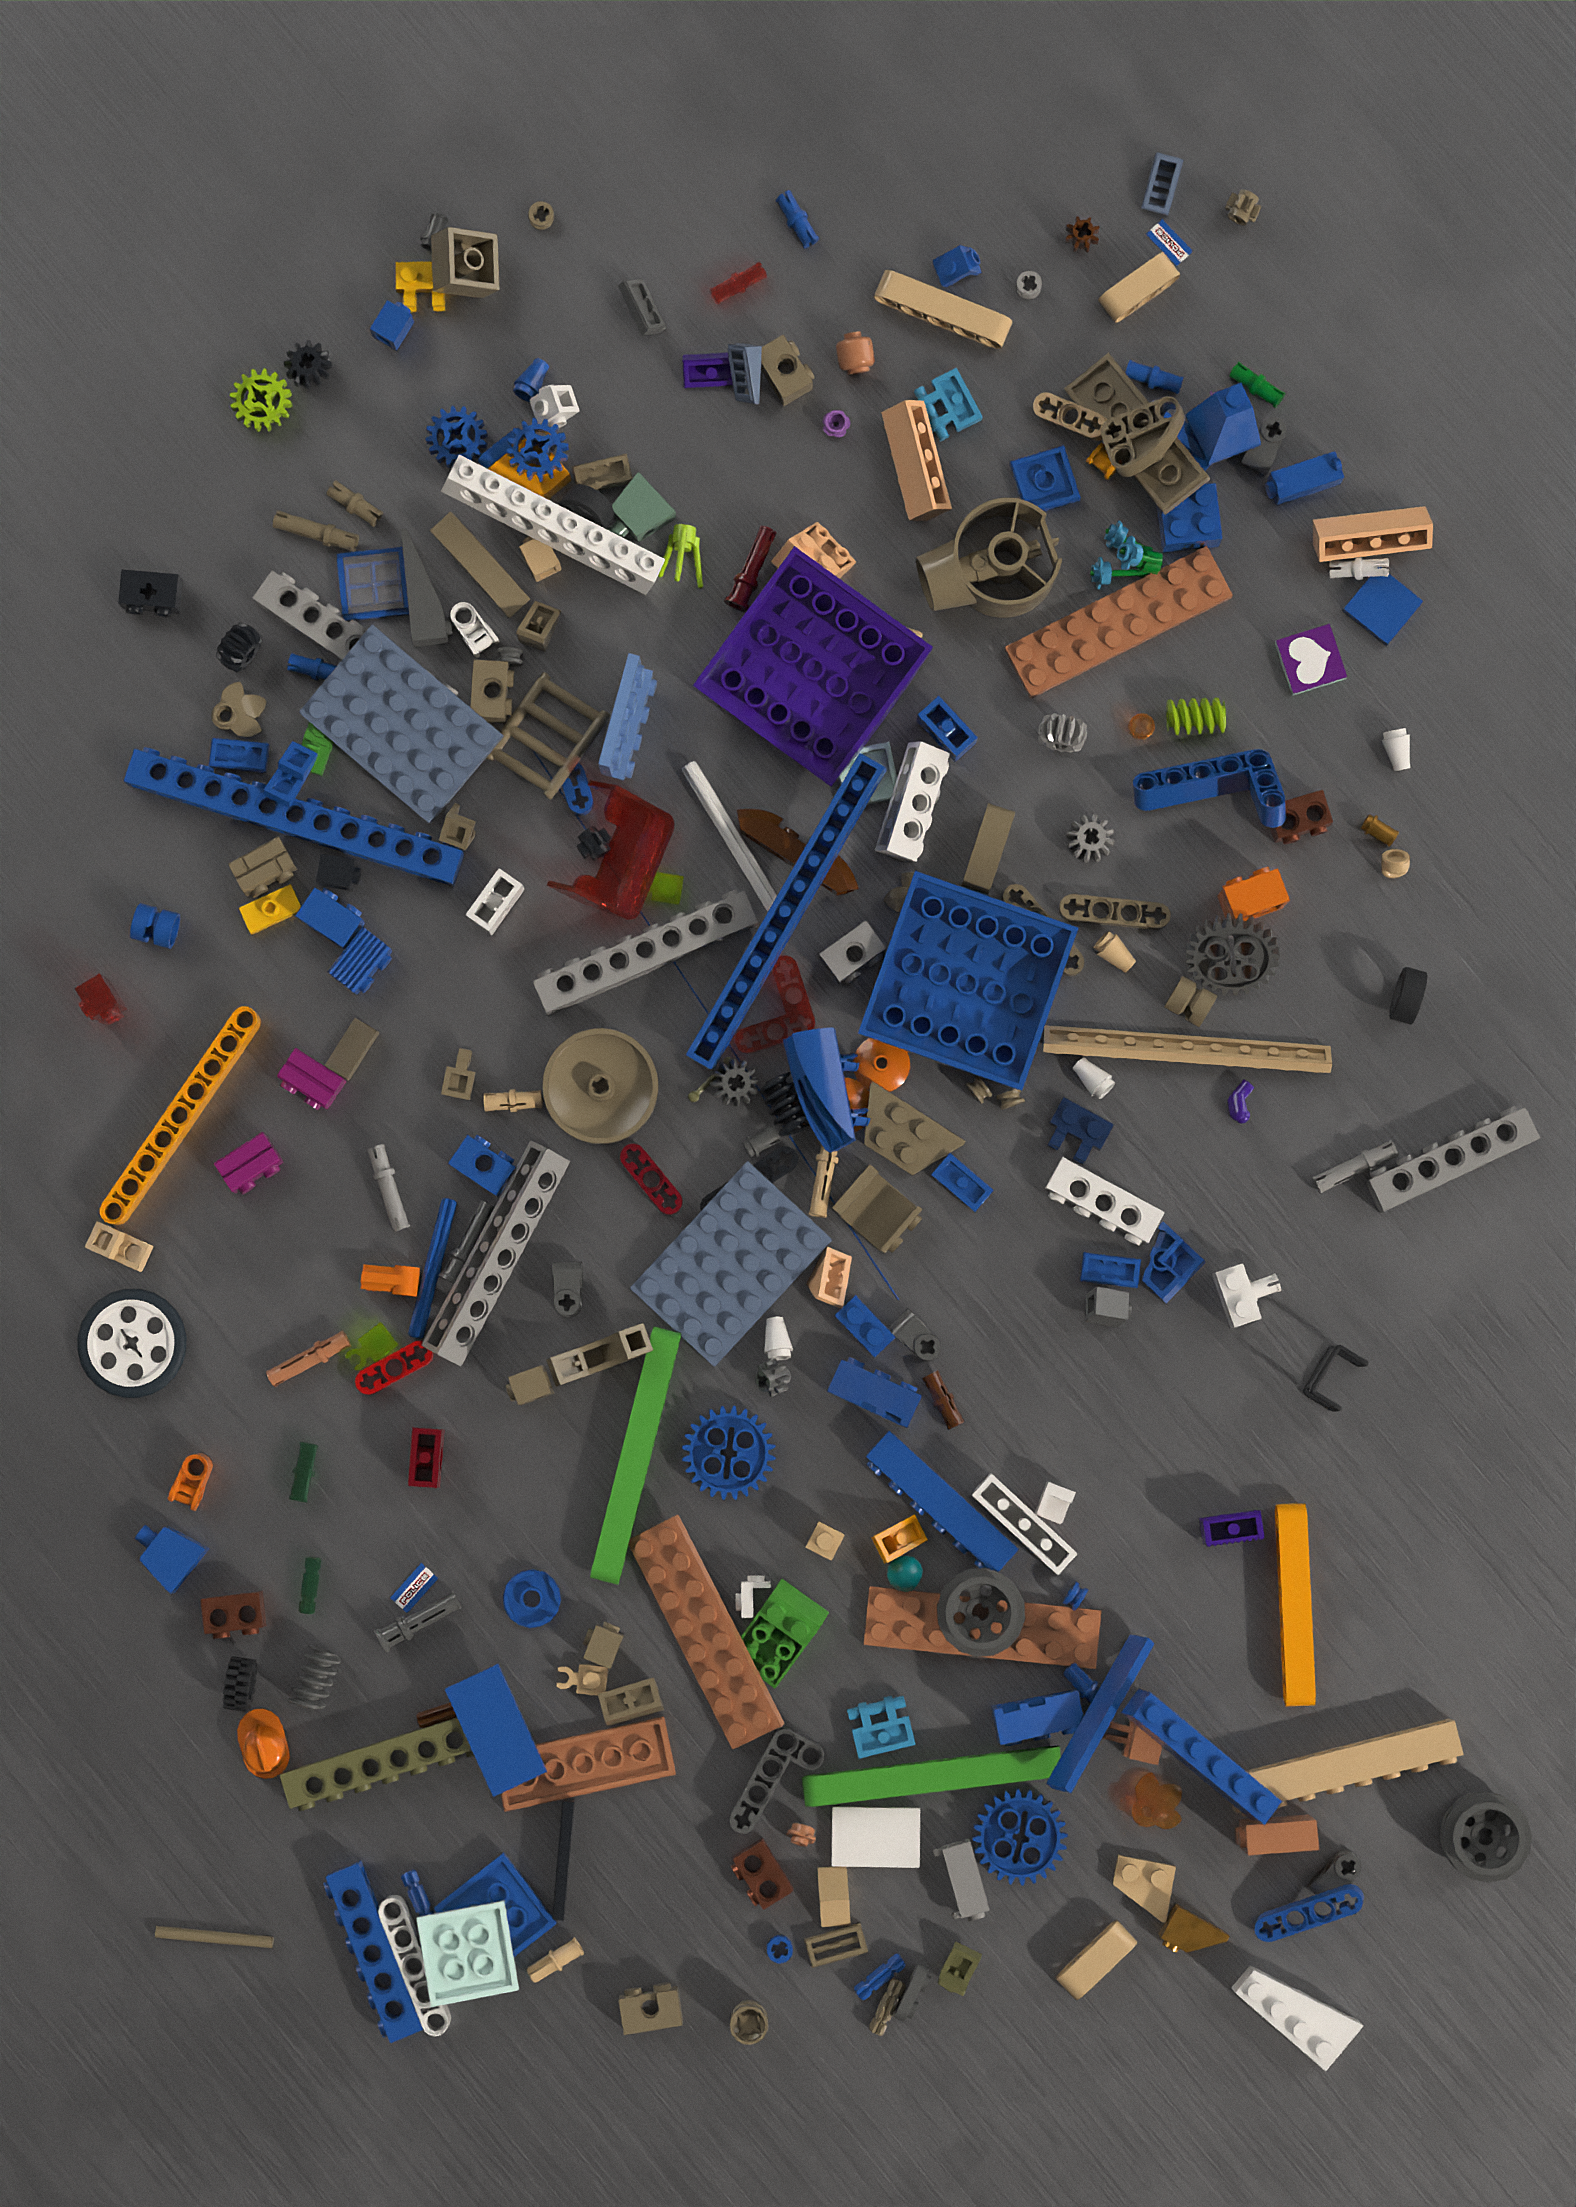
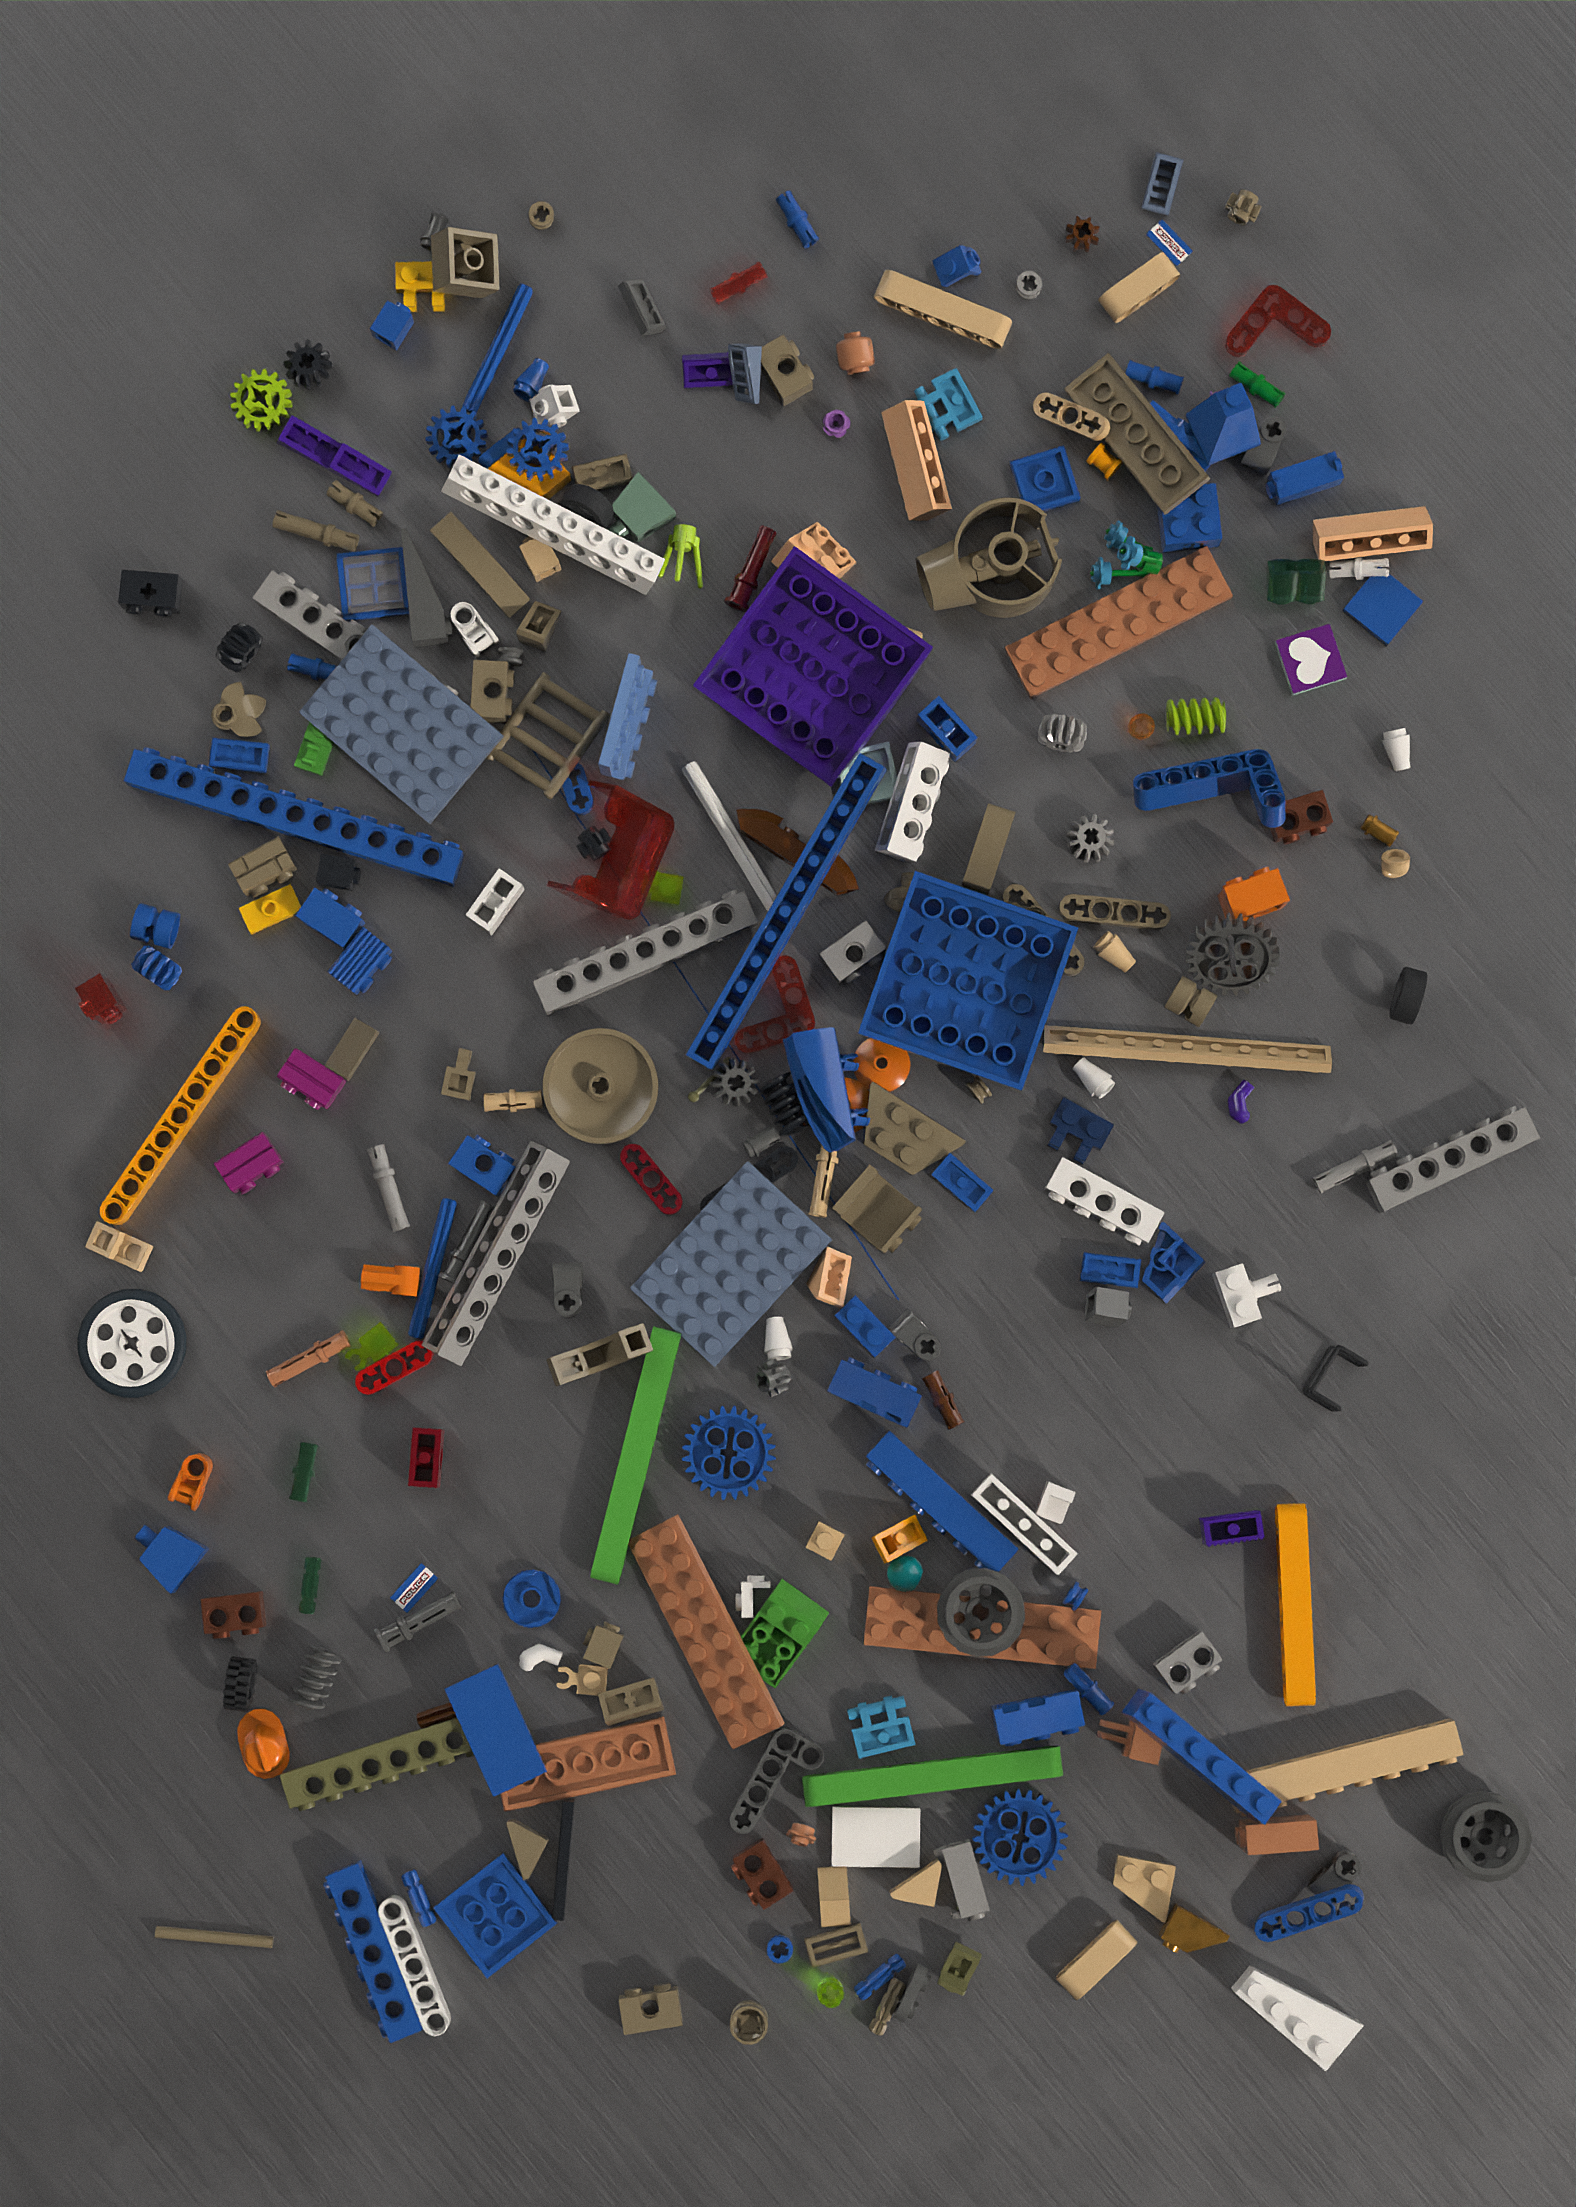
(156, 967): none -> blue gear
(291, 774): blue slope -> none
(334, 456): none -> dark purple slope
(457, 829): dark tan panel -> none
(467, 1953): light aqua plate -> none
(497, 348): none -> blue axle
(527, 1845): none -> dark tan slope
(529, 1385): dark tan brick -> none
(537, 1654): none -> white arm
(555, 1960): tan axle -> none
(836, 1985): none -> clear neon green bush
(920, 1886): none -> tan slope
(1010, 1099): dark tan bush -> none
(1100, 1713): blue tile -> none
(1142, 444): dark tan beam -> none
(1160, 1800): clear orange plate -> none
(1184, 1655): none -> light grey brick
(1280, 313): none -> clear red beam
(1295, 581): none -> clear green brick

